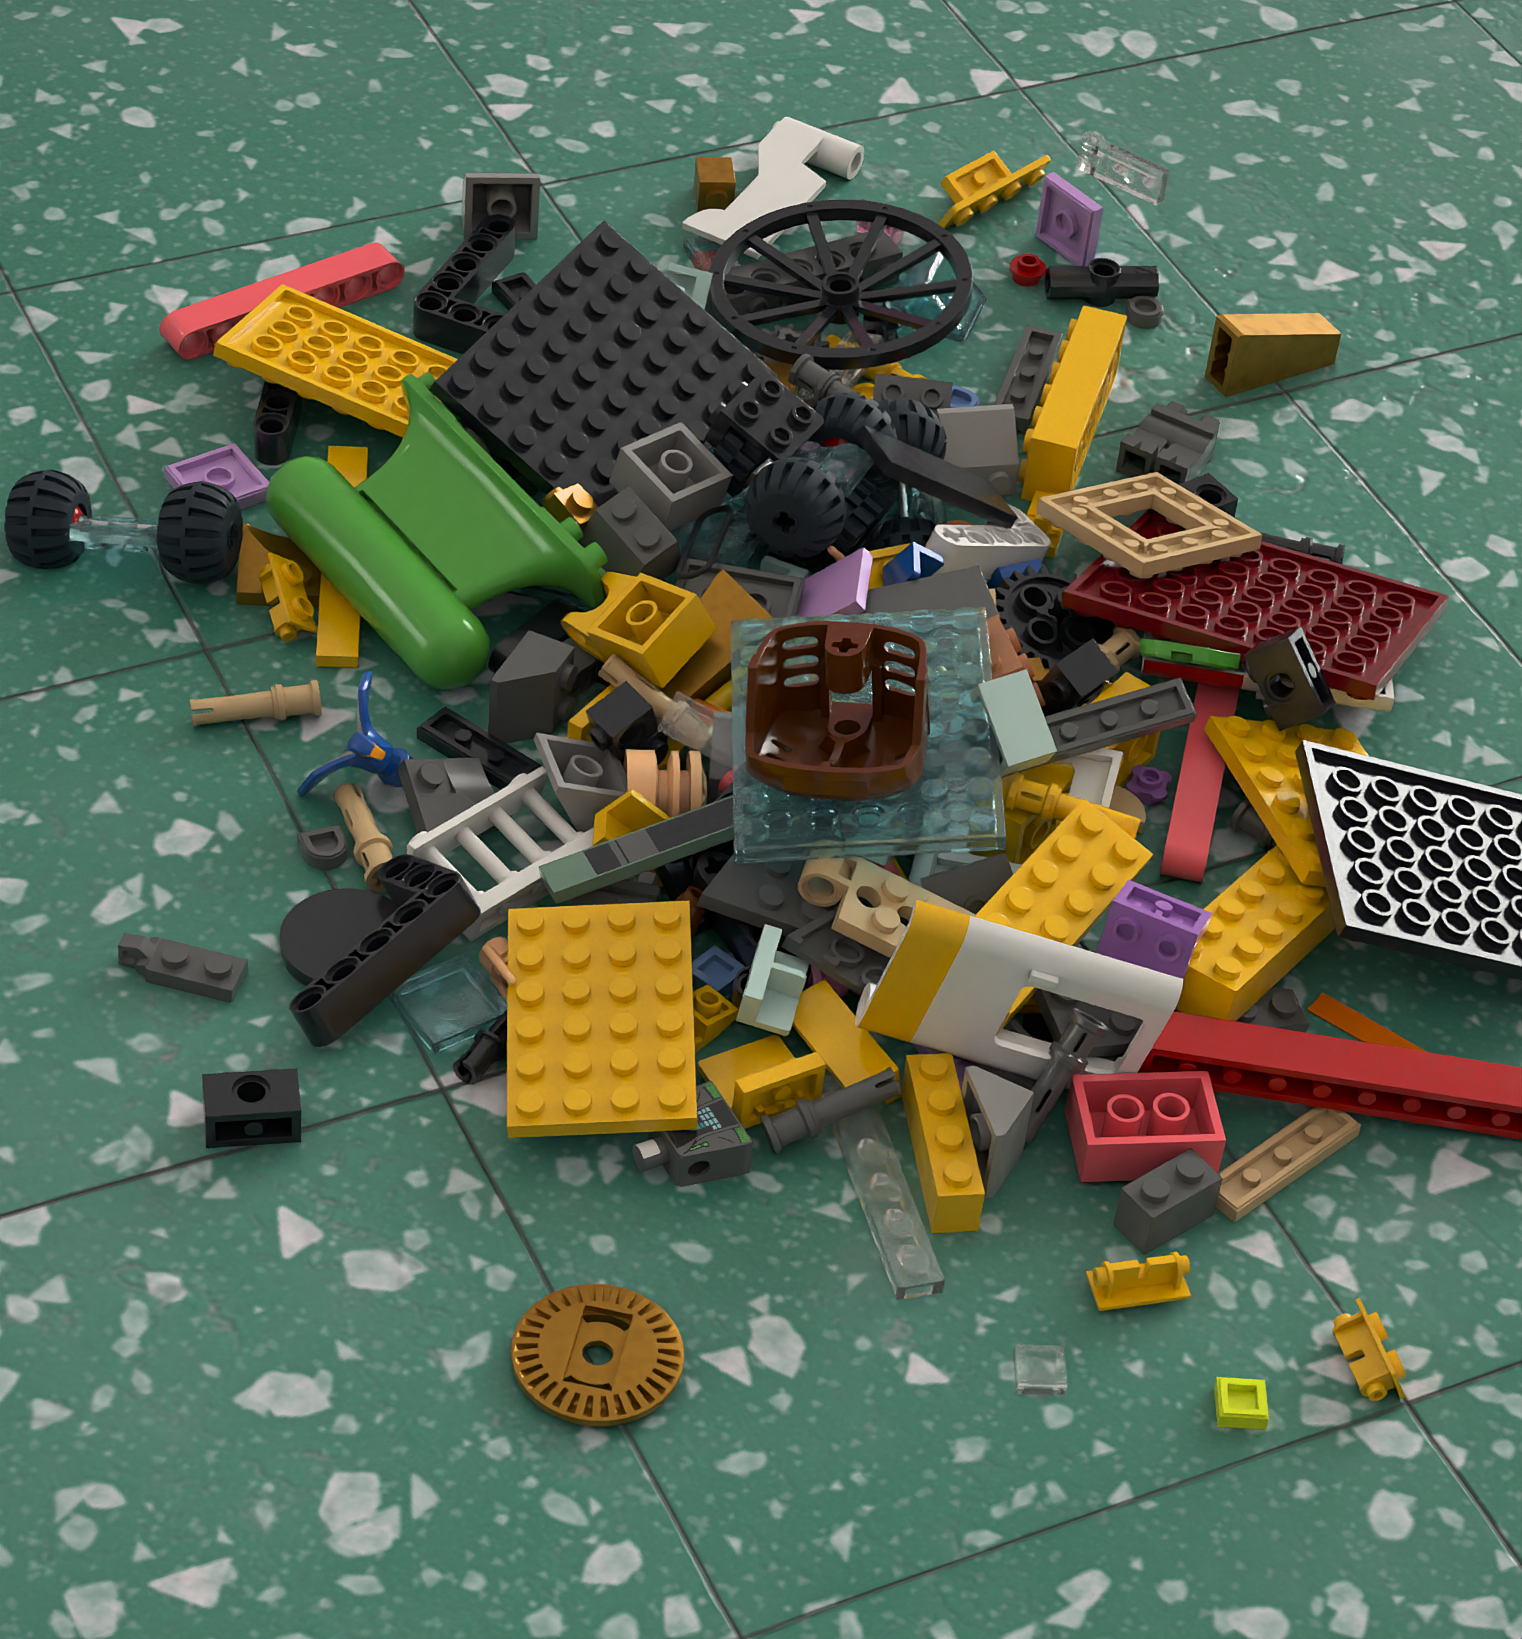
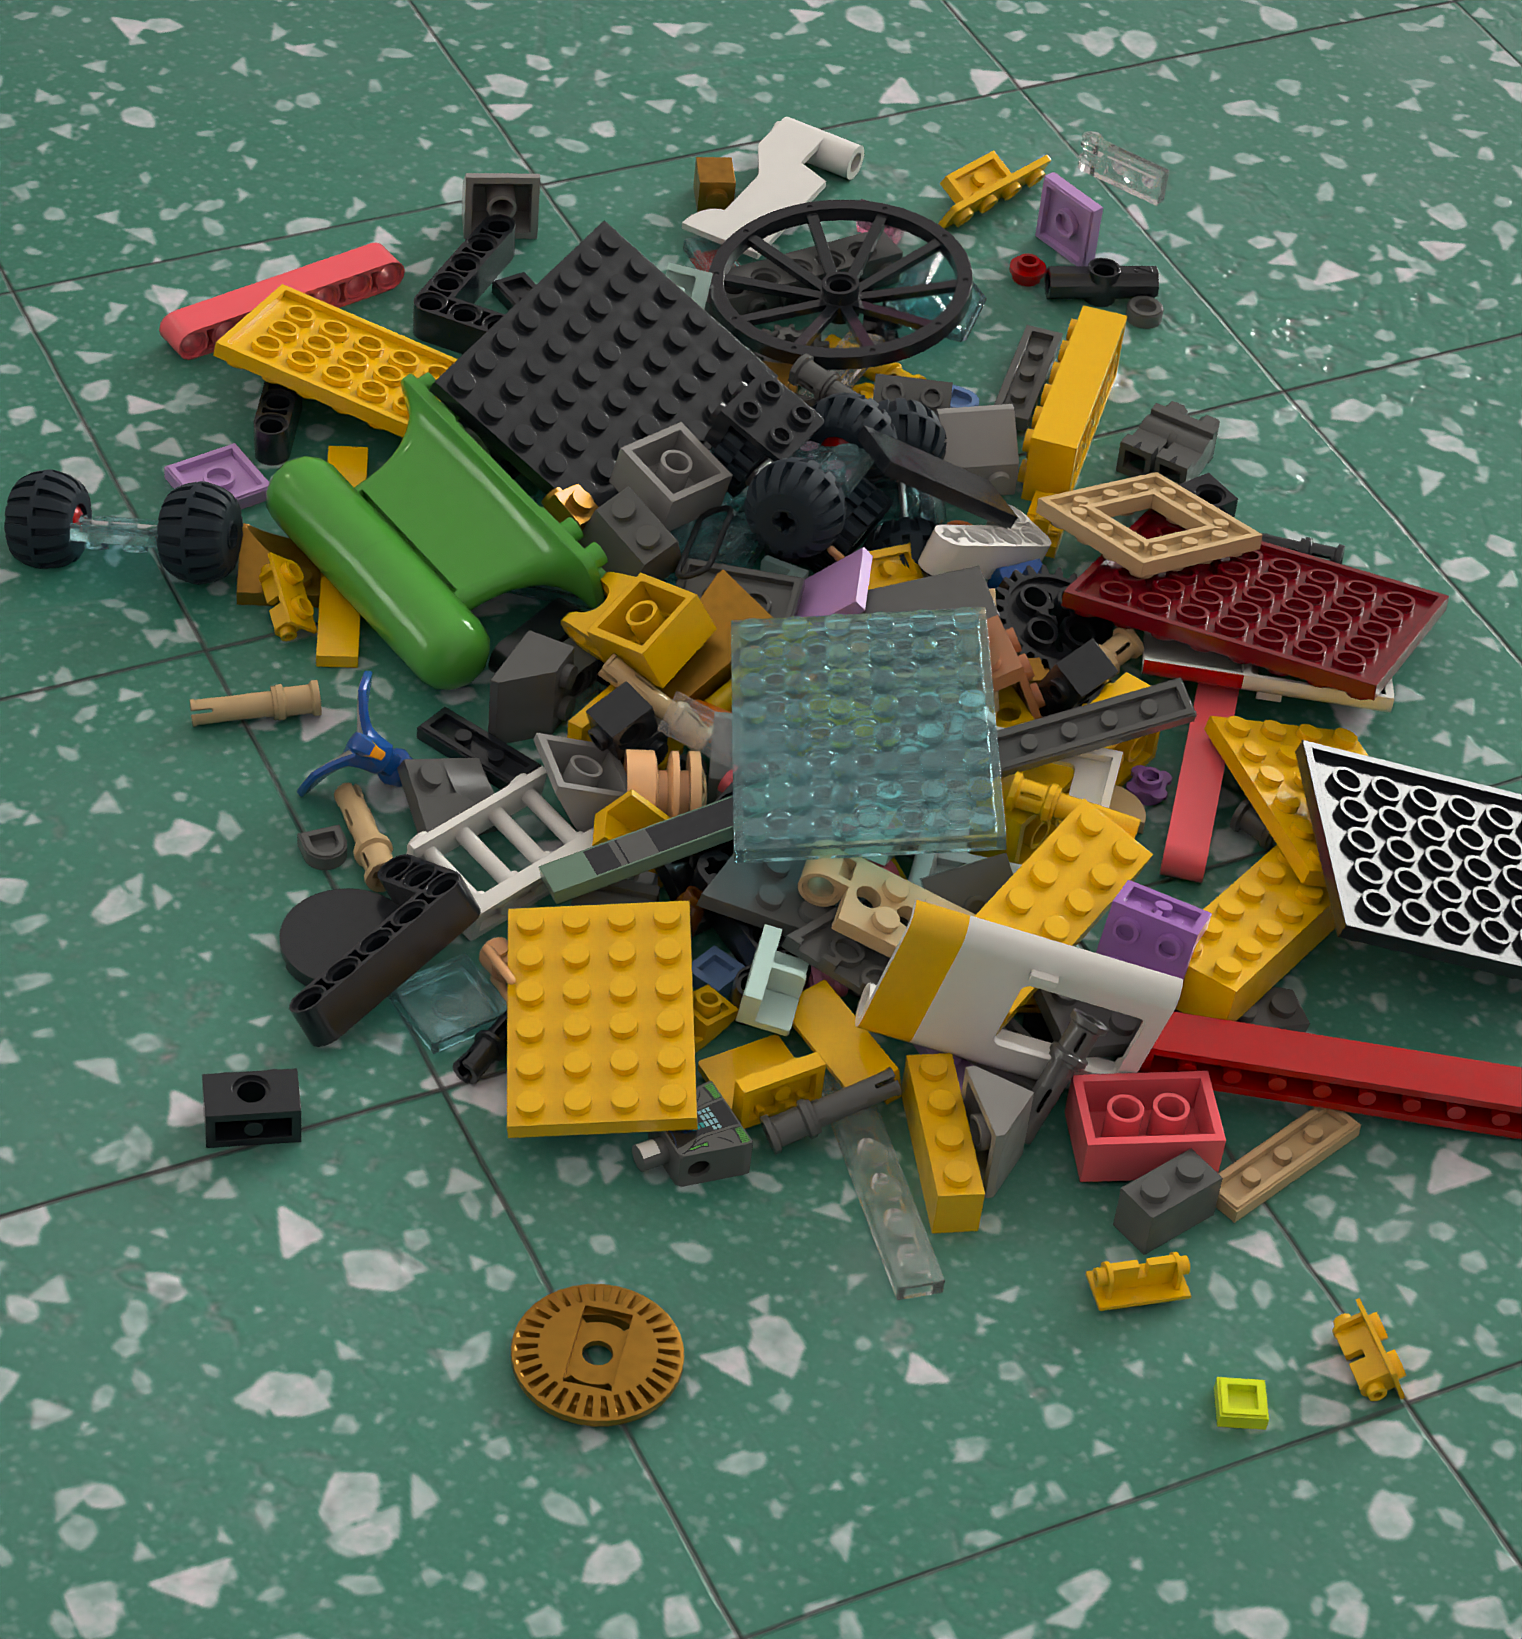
(183, 966): dark grey hinge -> none
(831, 748): reddish brown piece -> none
(912, 564): blue panel -> none
(1016, 721): light aqua panel -> none
(1040, 1369): clear tile -> none
(1188, 654): bright green tile -> none
(1267, 349): pearl gold slope -> none
(1293, 656): black brick -> none
(1357, 1024): orange sticker -> none

